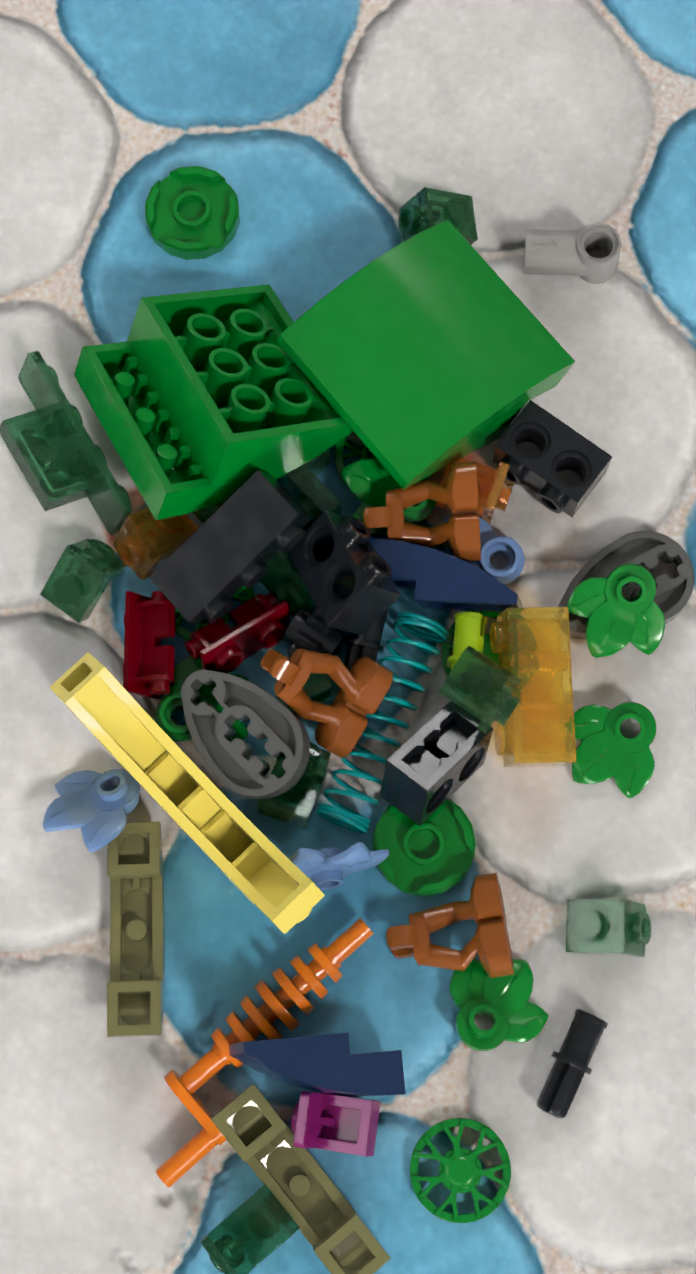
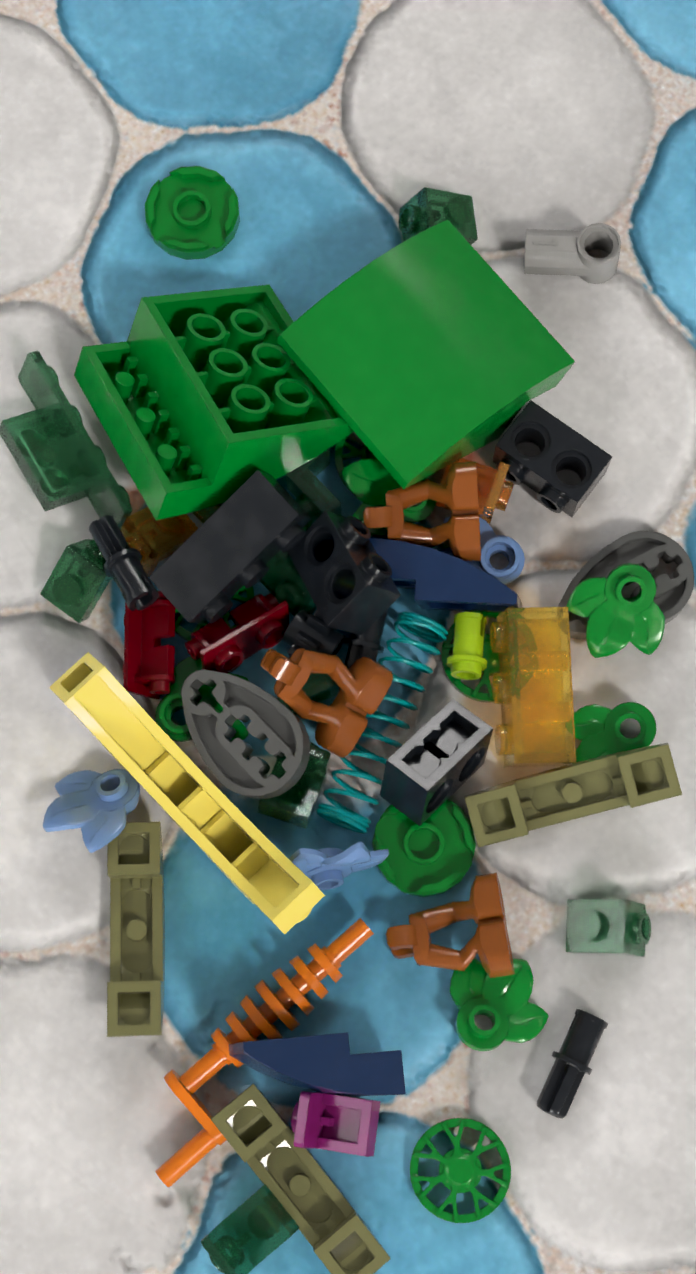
(123, 564): none -> black axle
(482, 688): clear green bracket -> none
(572, 793): none -> olive slope

